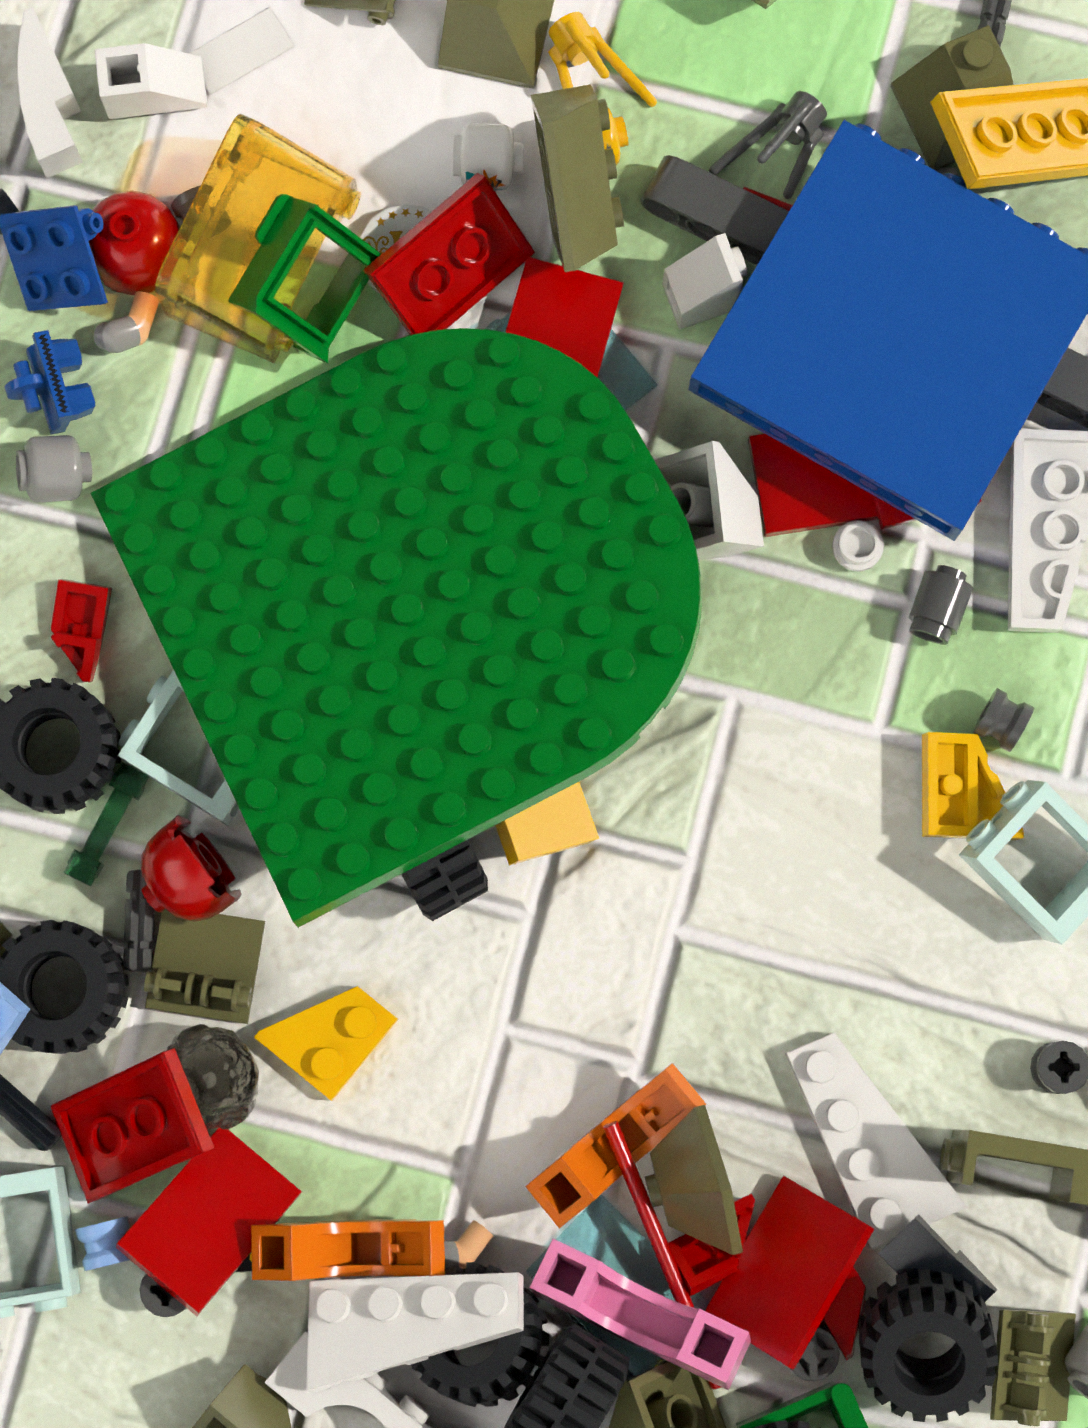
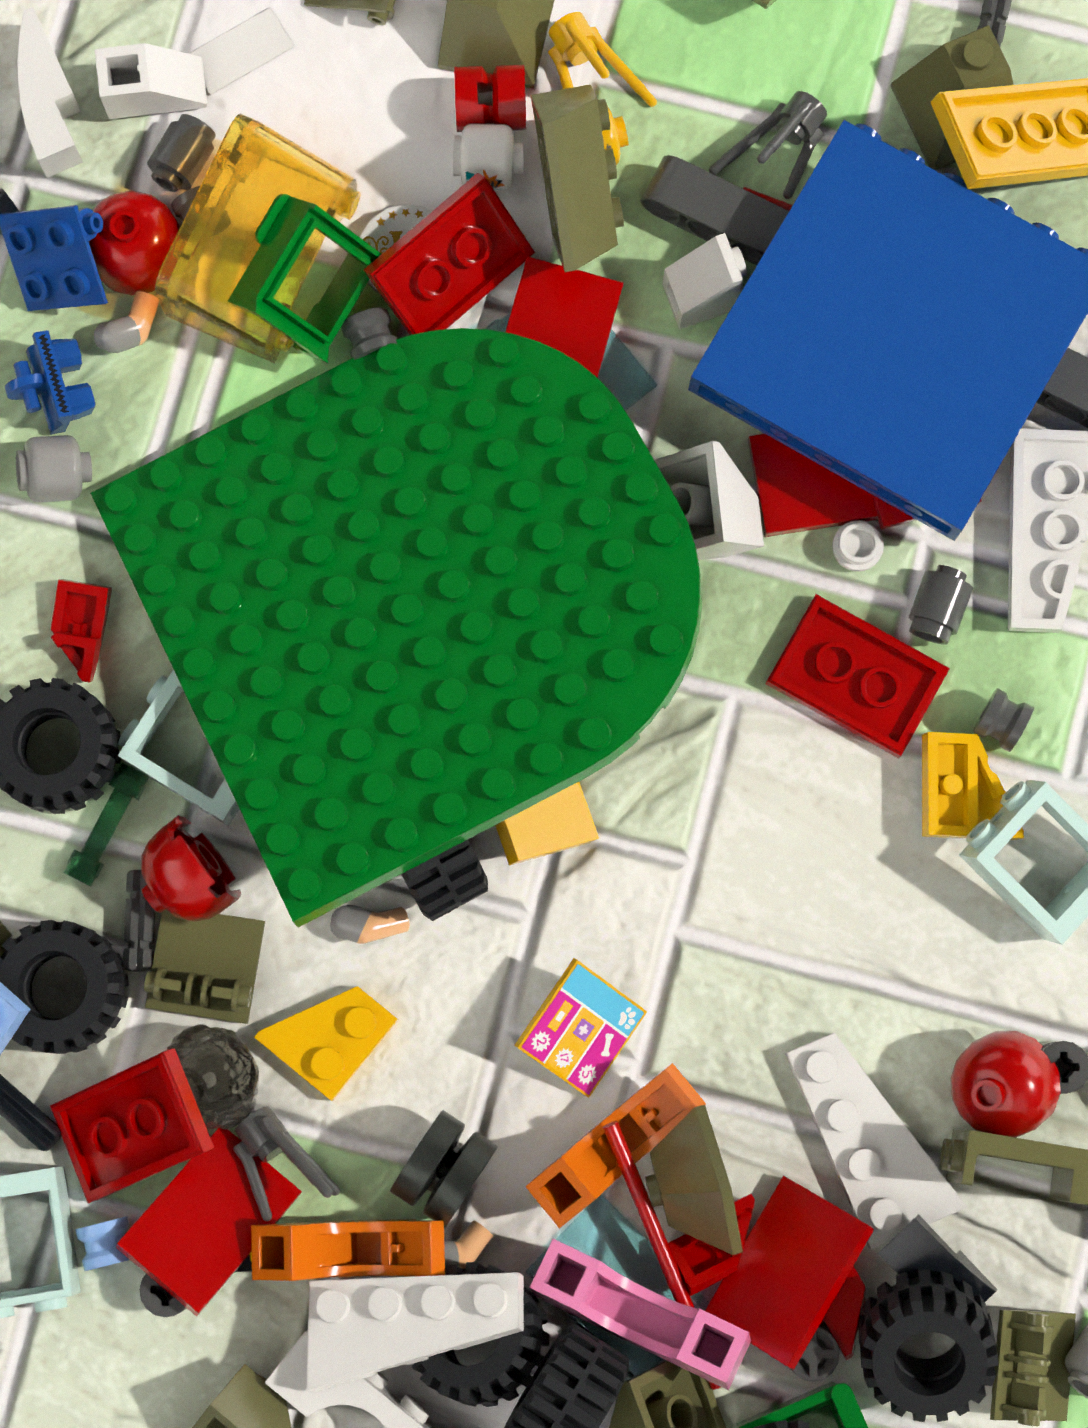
(181, 153): none -> dark grey brick
(267, 1137): none -> dark grey plant
(367, 926): none -> arm
(368, 331): none -> dark grey wheel
(443, 1168): none -> pearl dark grey wheel
(508, 96): none -> red wheel
(580, 1028): none -> piece
(857, 676): none -> red tile
(1005, 1084): none -> red cylinder

